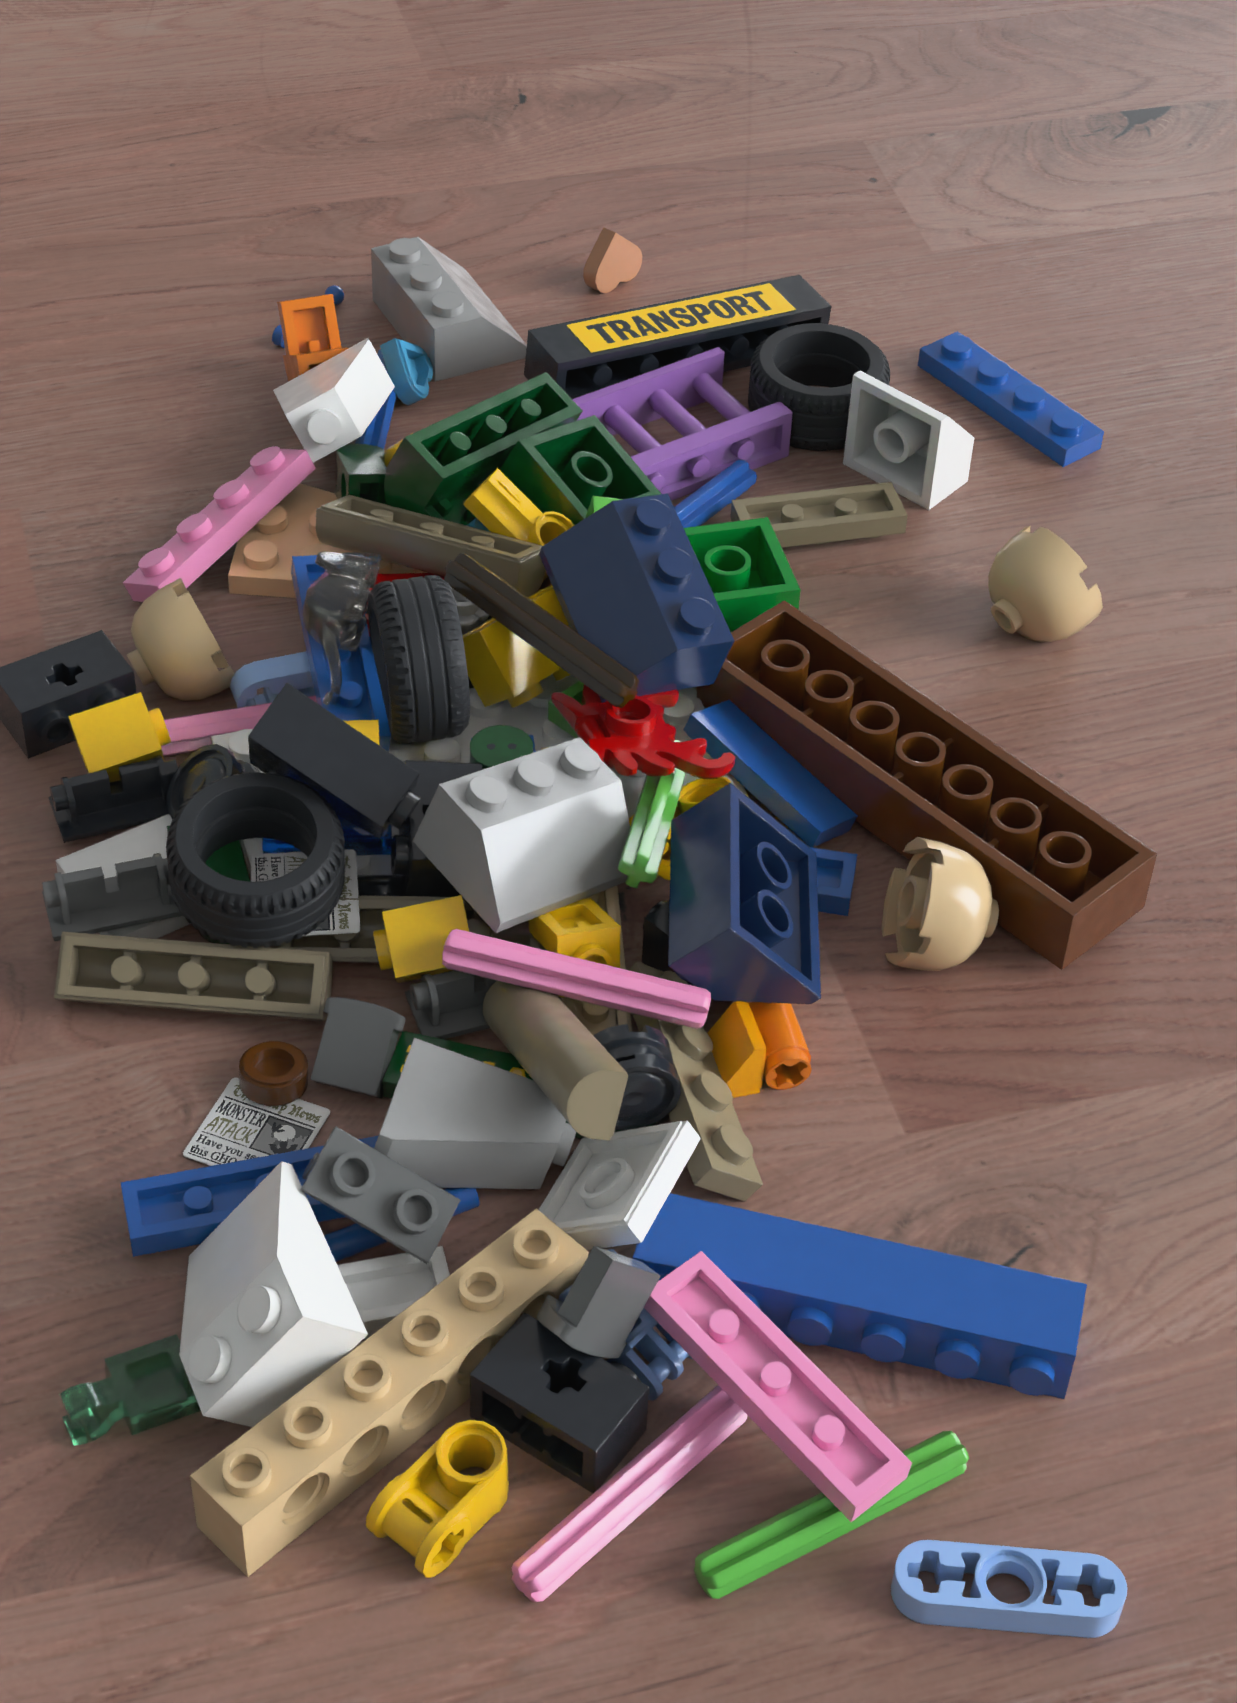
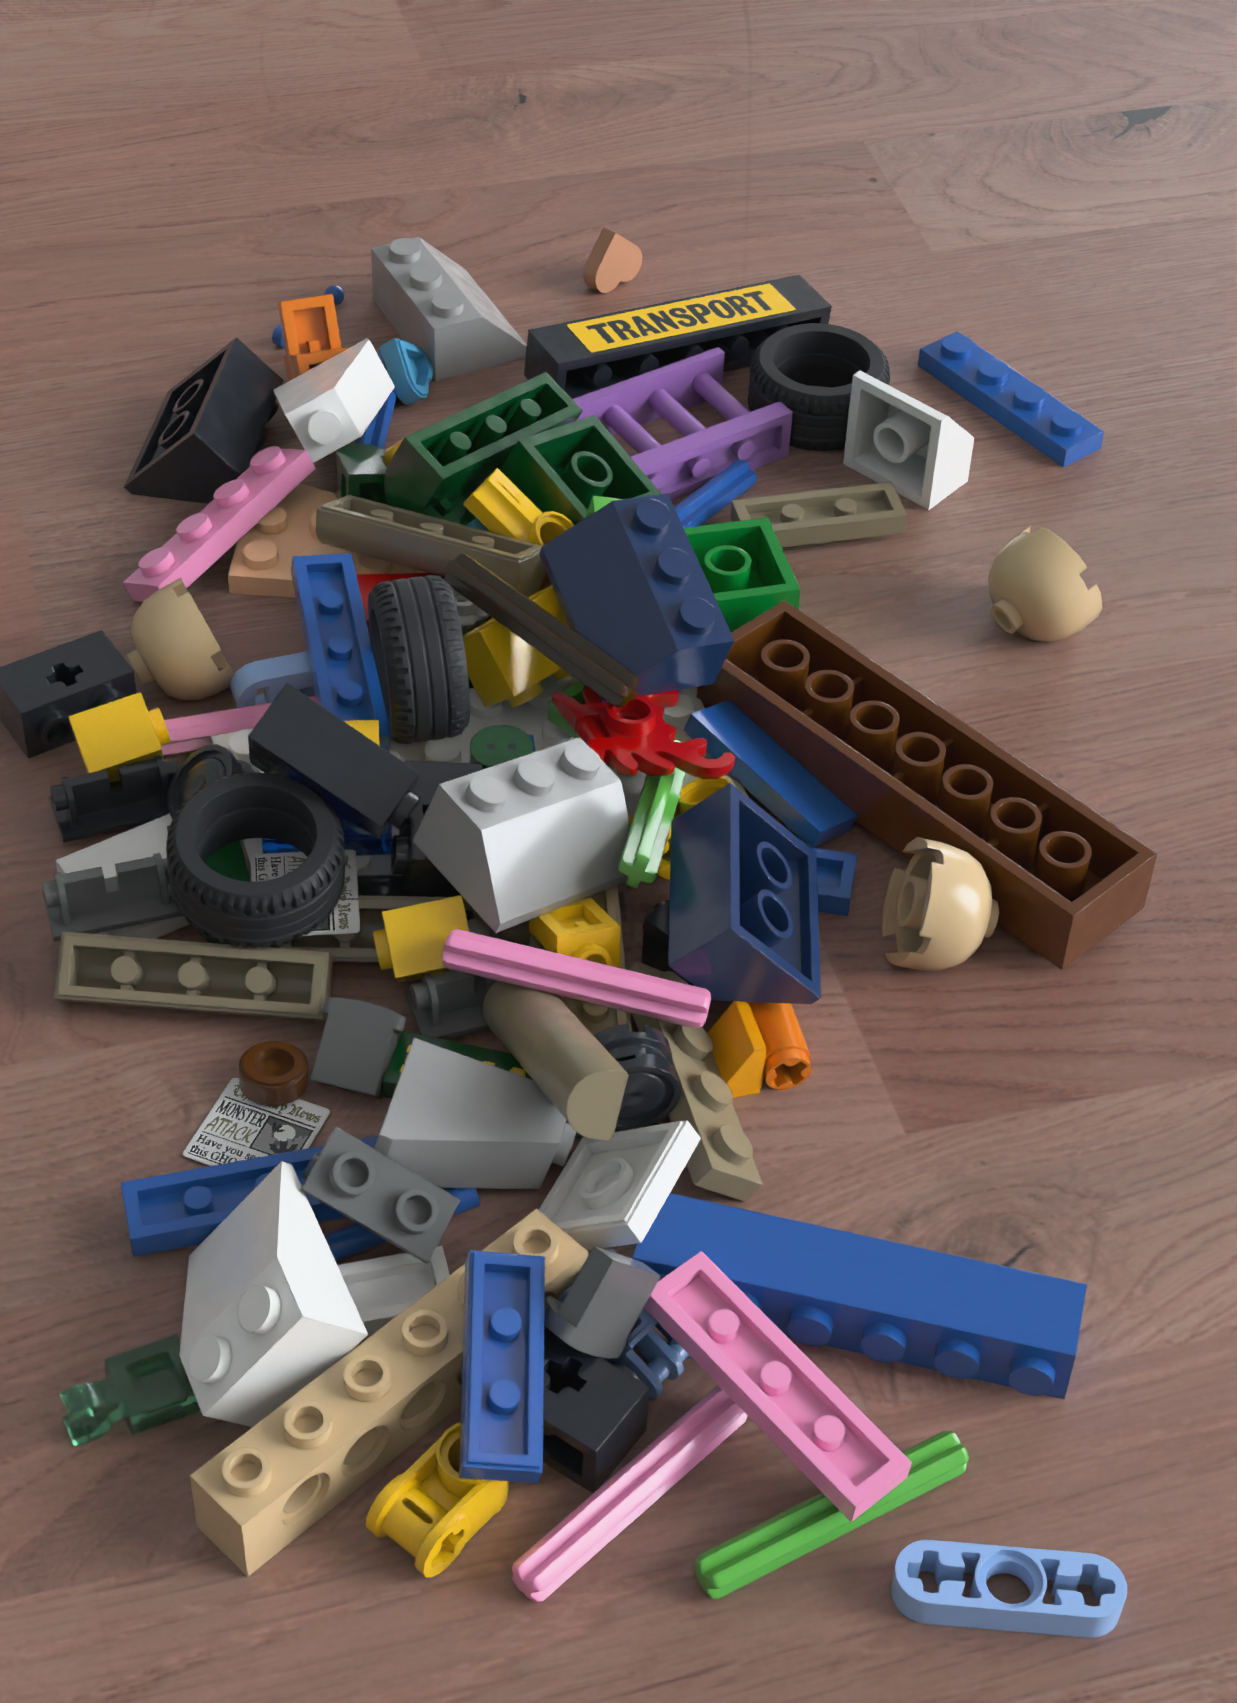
(207, 428): none -> black slope
(337, 606): clear smoke animal -> none
(503, 1367): none -> blue tile

